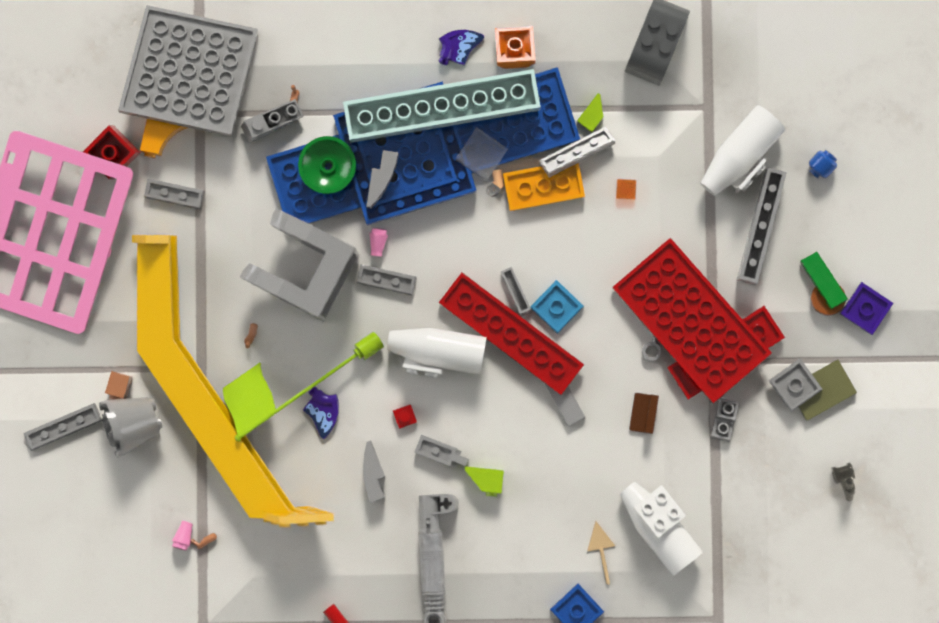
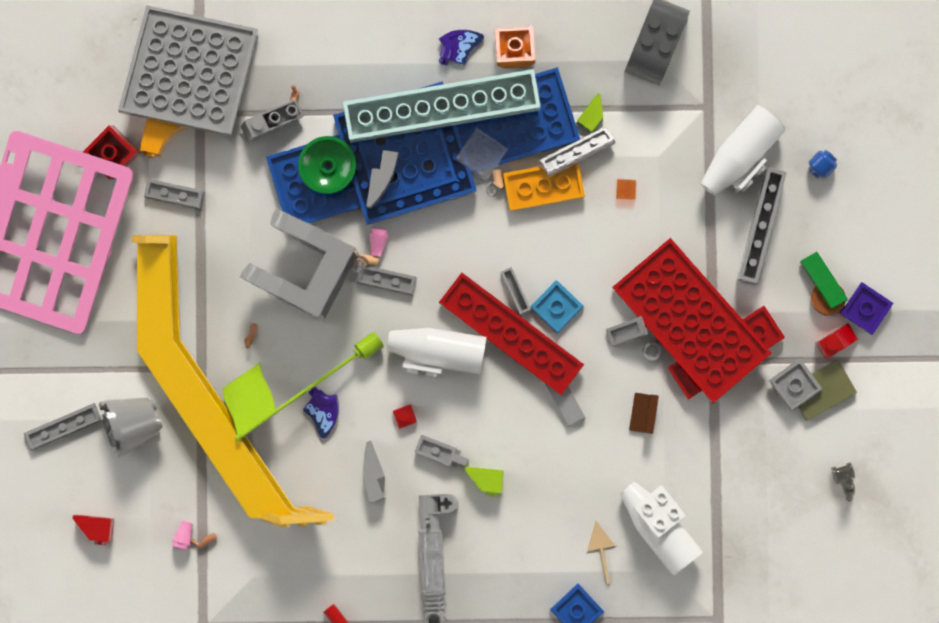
(95, 528): none -> red slope
(118, 385): nougat brick -> none
(364, 260): none -> clear arm
(626, 331): none -> light grey tile
(724, 420): light grey slope -> none
(836, 341): none -> red slope

